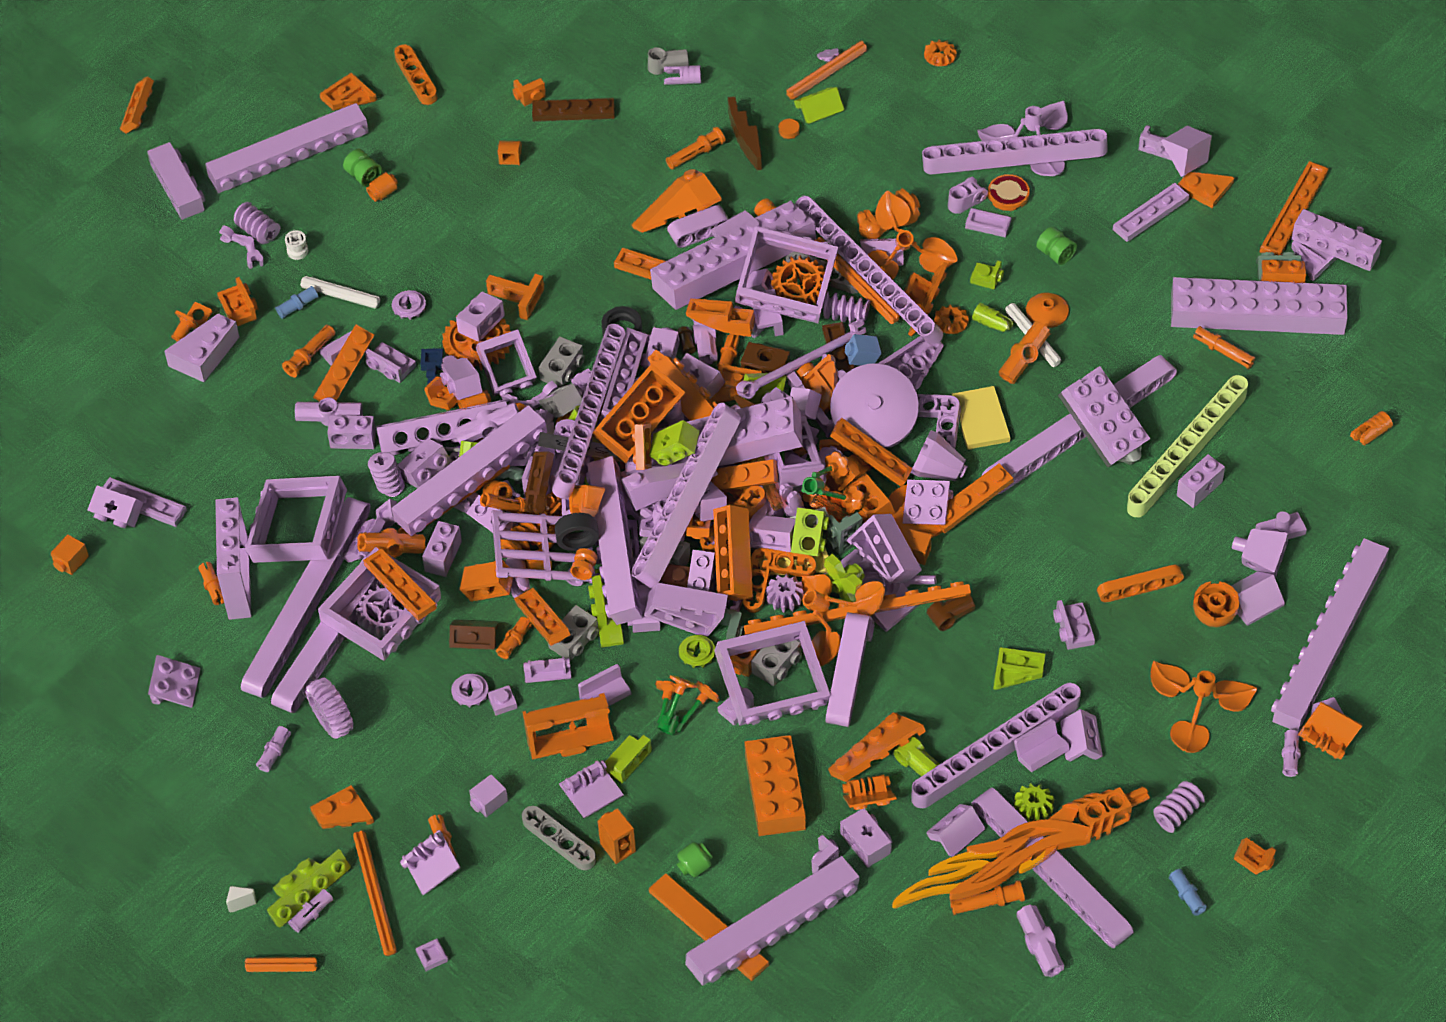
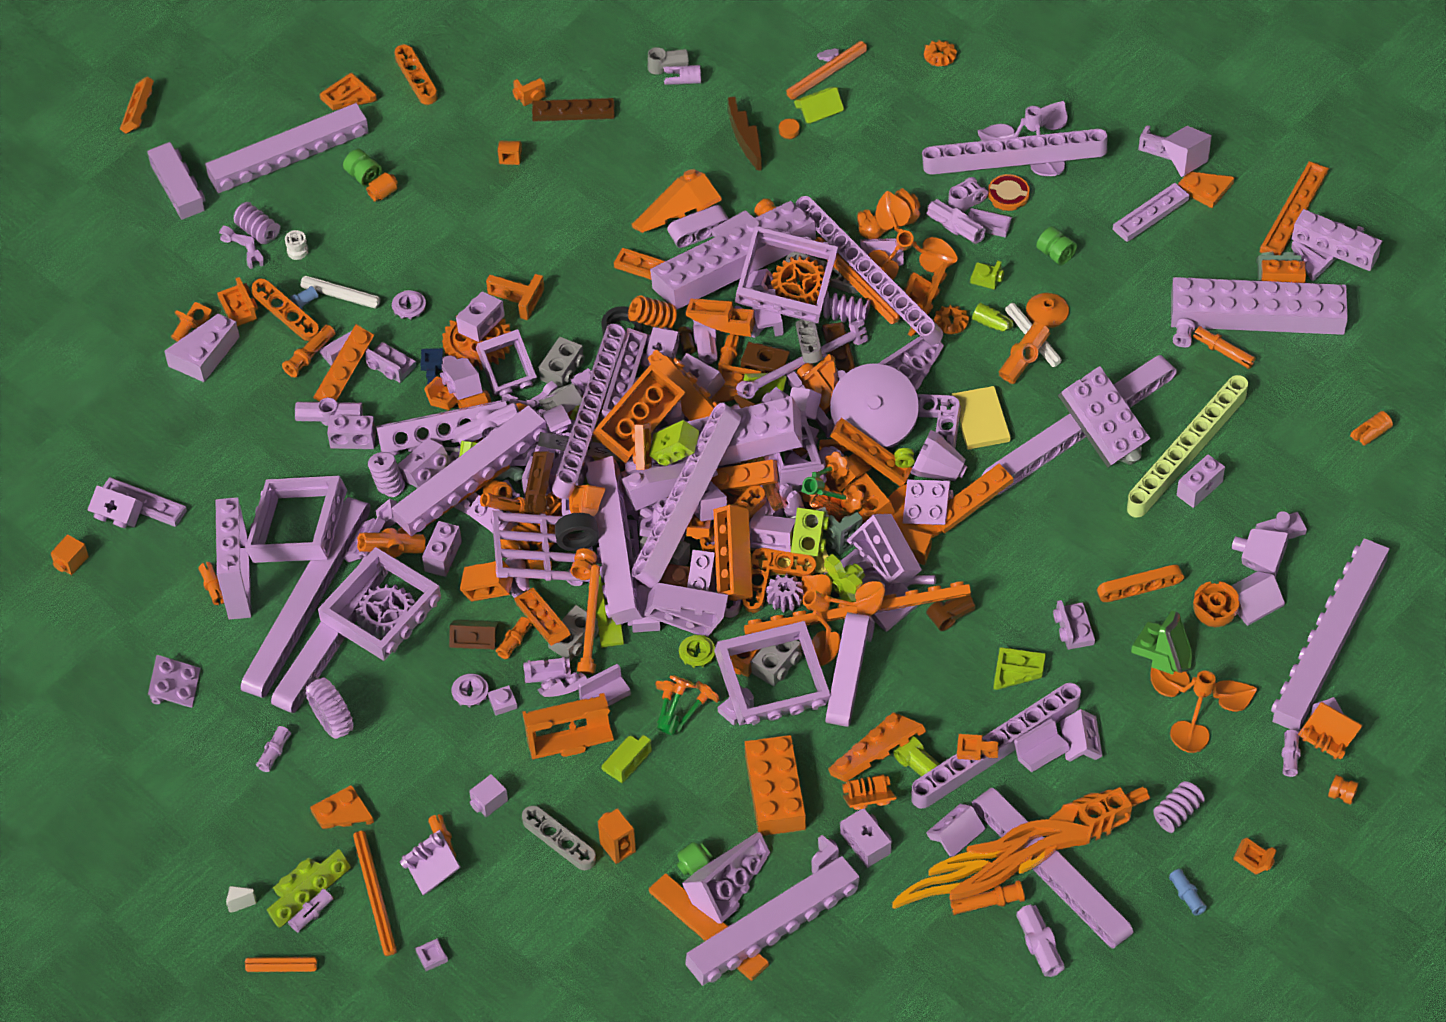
(287, 307): none -> orange beam
(399, 584): orange plate -> none
(555, 687): none -> lavender slope
(557, 419): none -> lavender slope
(586, 663): none -> orange piece
(591, 789): lavender hinge -> none
(652, 312): none -> orange piece
(703, 144): orange pin -> none
(723, 881): none -> lavender wedge
(733, 621): sand green bracket -> none
(808, 341): none -> light grey beam
(862, 350): medium blue brick -> none
(904, 457): none -> lime bush
(956, 221): none -> lavender piece
(971, 747): none -> orange plate
(1034, 802): lime gear -> none
(1165, 645): none -> bright green piece
(1184, 330): none -> lavender bush
(1343, 789): none -> orange wheel

